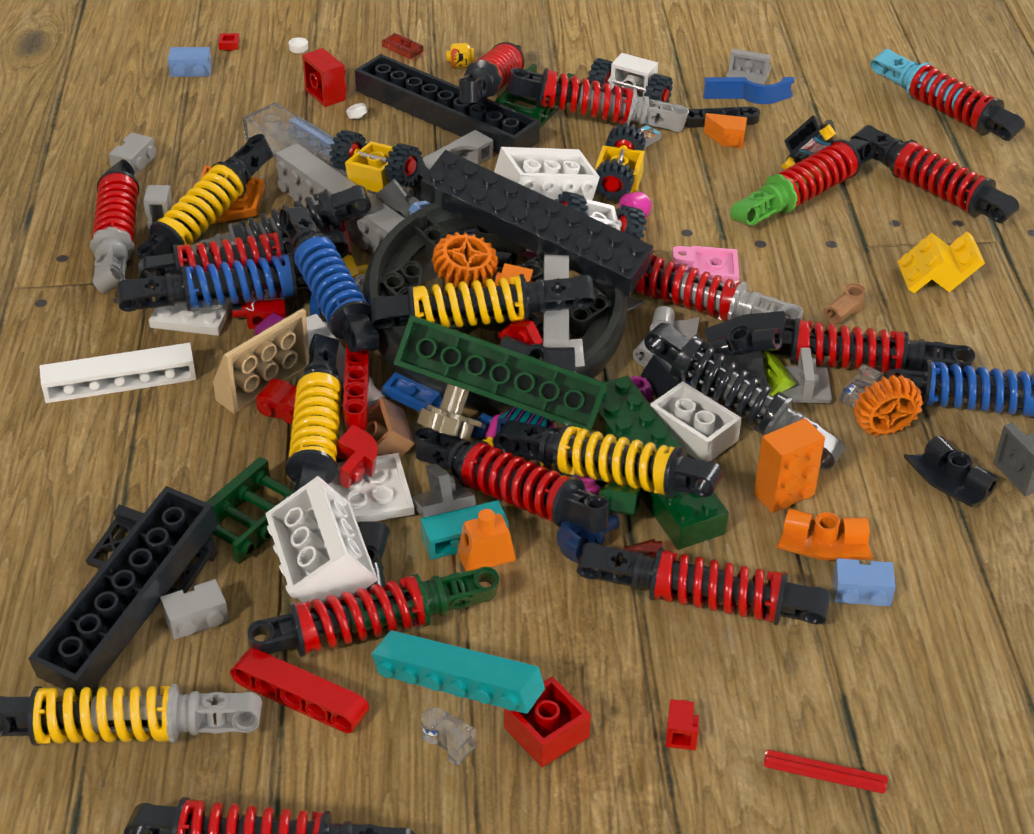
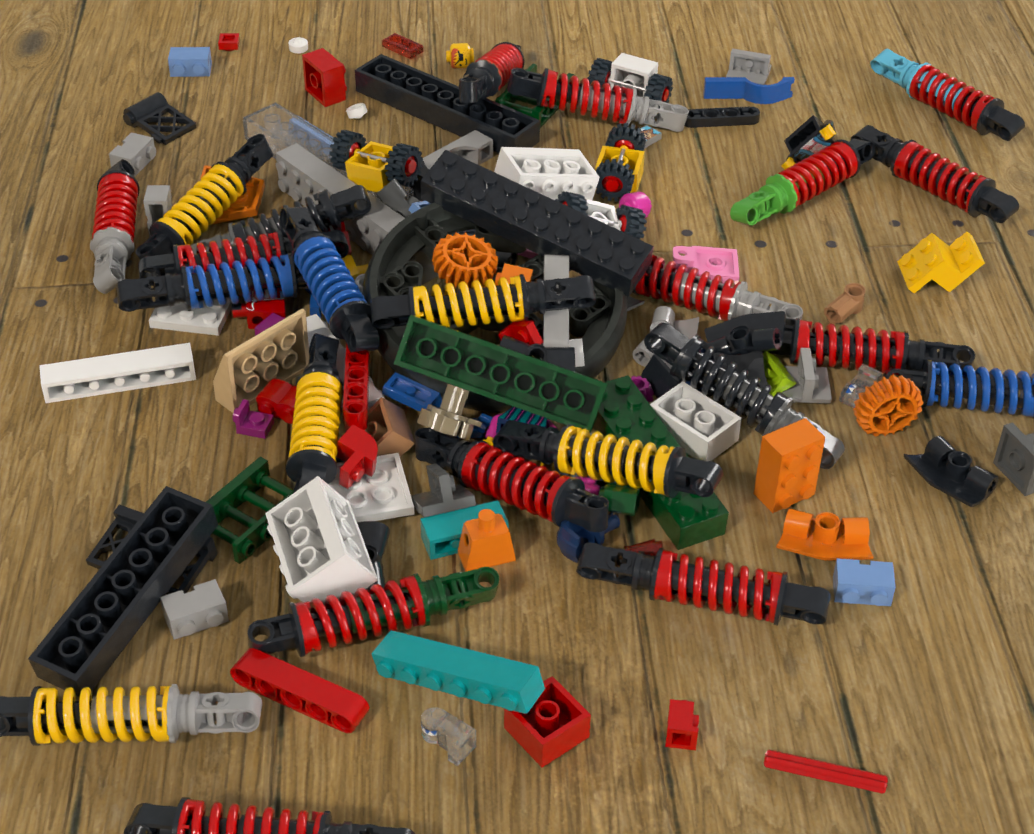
(151, 110): none -> black piece
(252, 422): none -> magenta bracket
(726, 129): orange slope -> none

